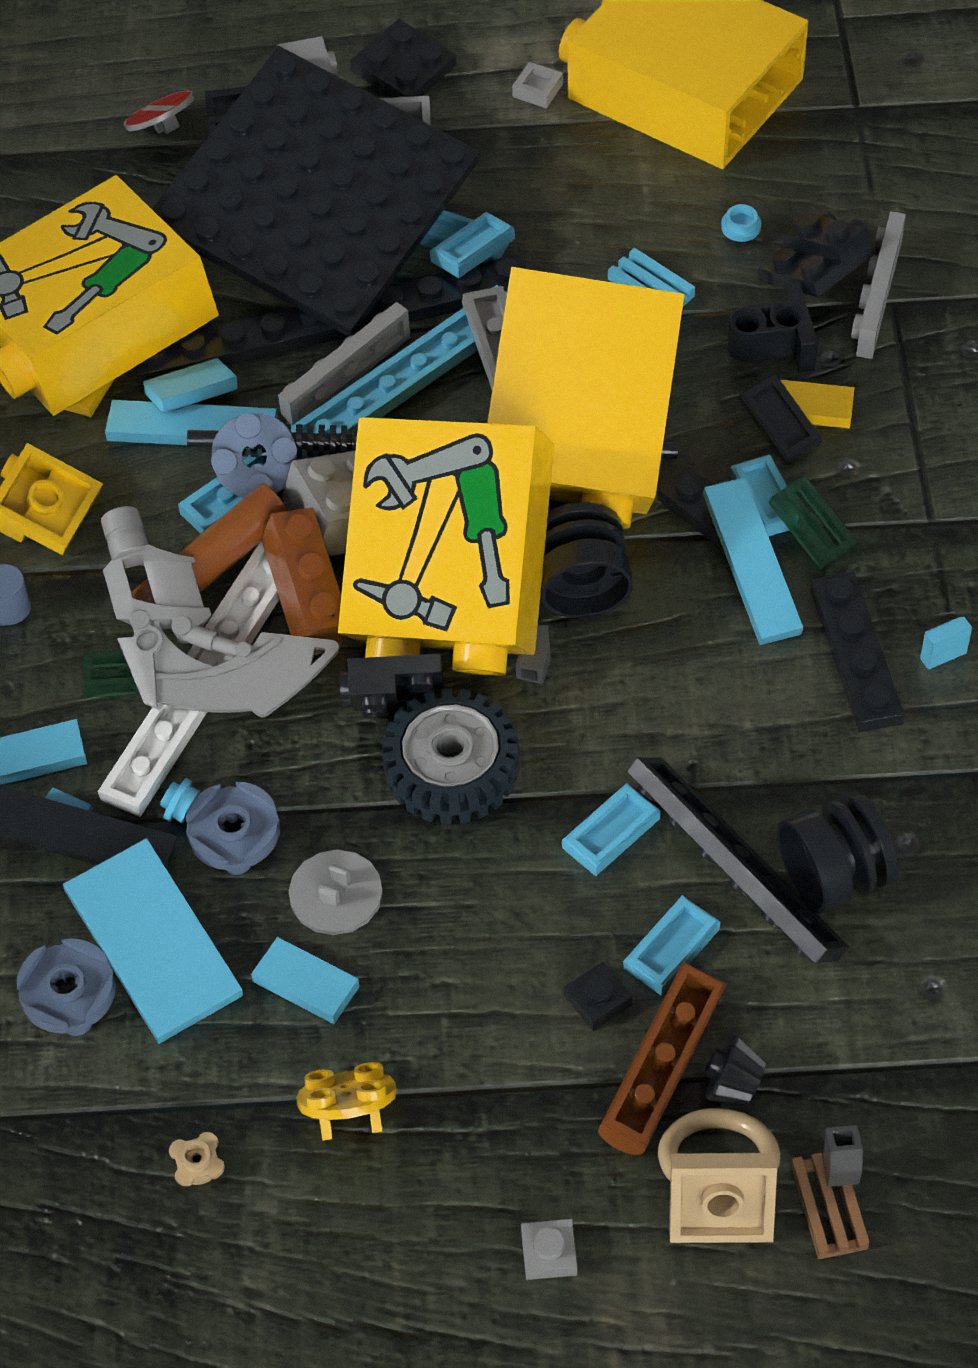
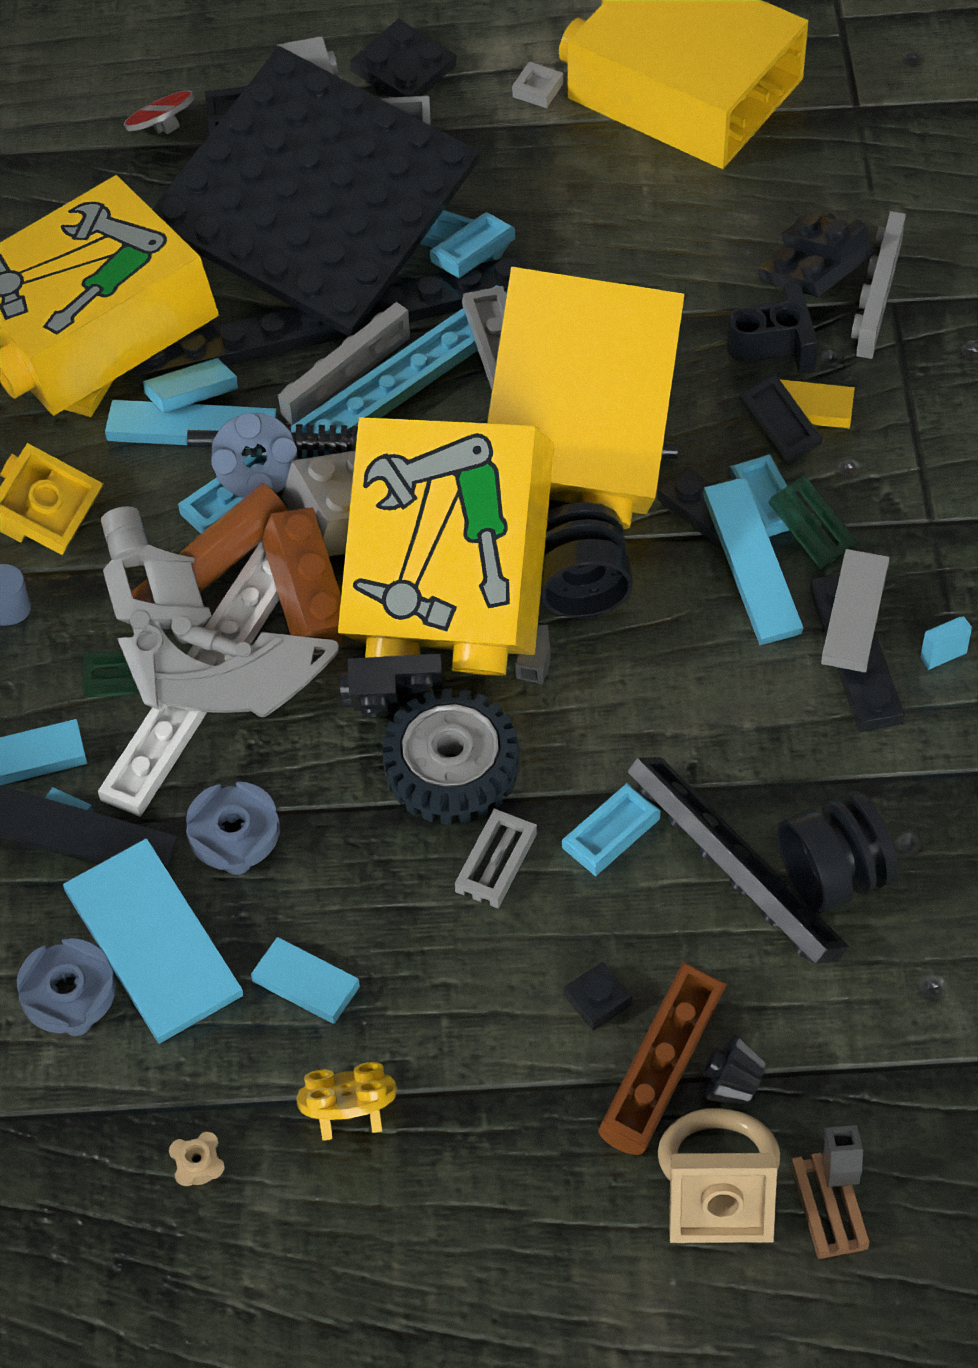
(178, 800): medium azure plate -> none
(335, 892): light grey piece -> none
(481, 889): none -> light grey tile
(549, 1249): light grey plate -> none
(651, 273): medium azure tile -> none
(671, 941): medium azure tile -> none
(741, 223): medium azure plate -> none
(855, 610): none -> light grey tile

